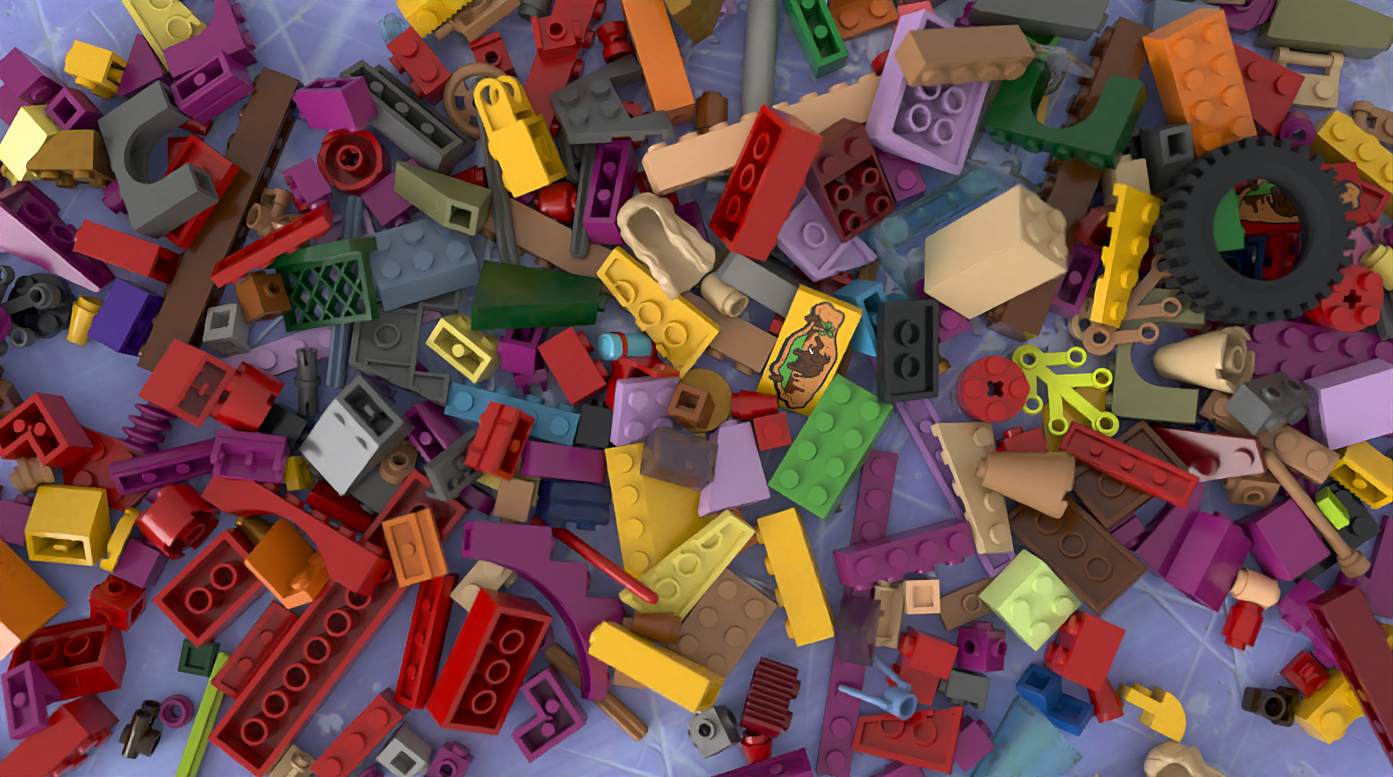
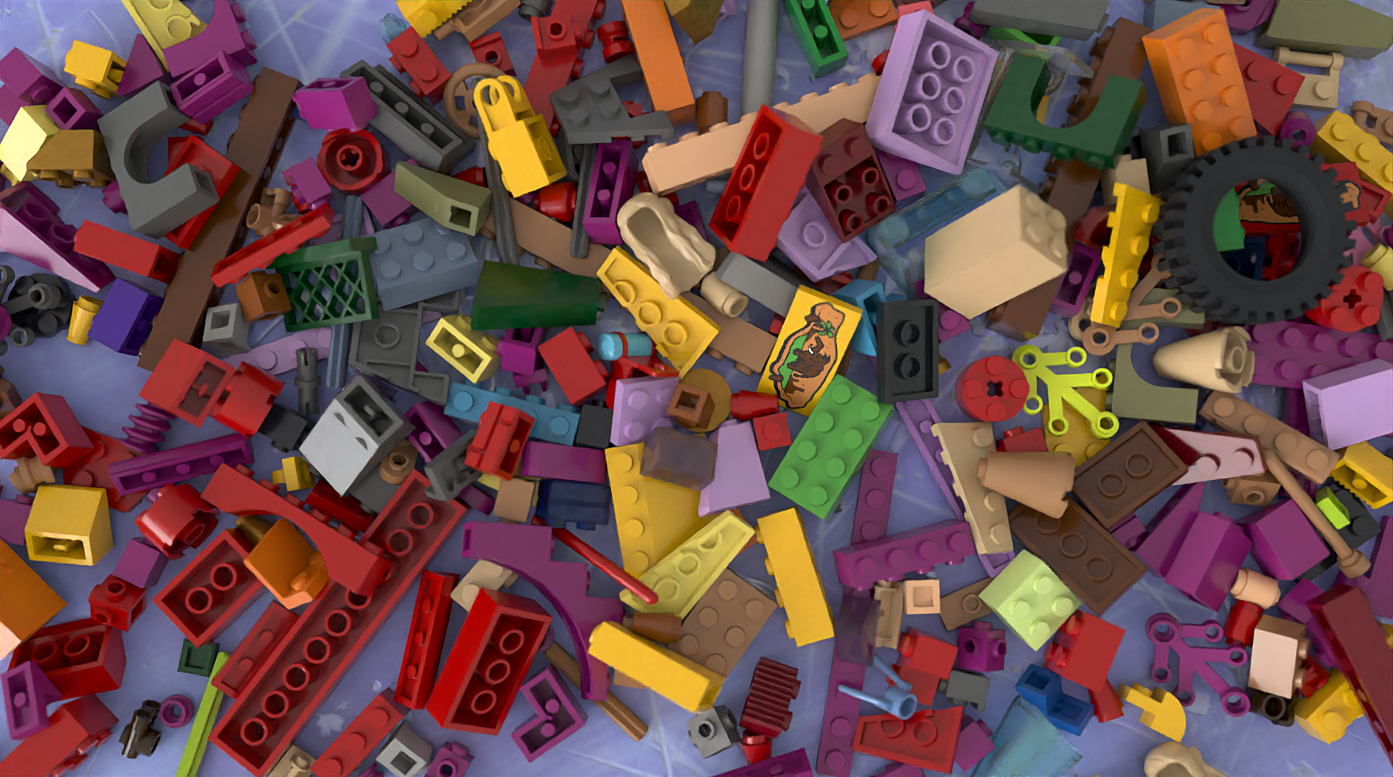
(120, 539): yellow tile -> none
(250, 456): magenta hinge -> none
(415, 547): orange plate -> none
(963, 55): medium nougat brick -> none
(1129, 465): red tile -> none
(1194, 658): none -> magenta plant
(1269, 402): dark grey brick -> none
(1278, 656): none -> brick

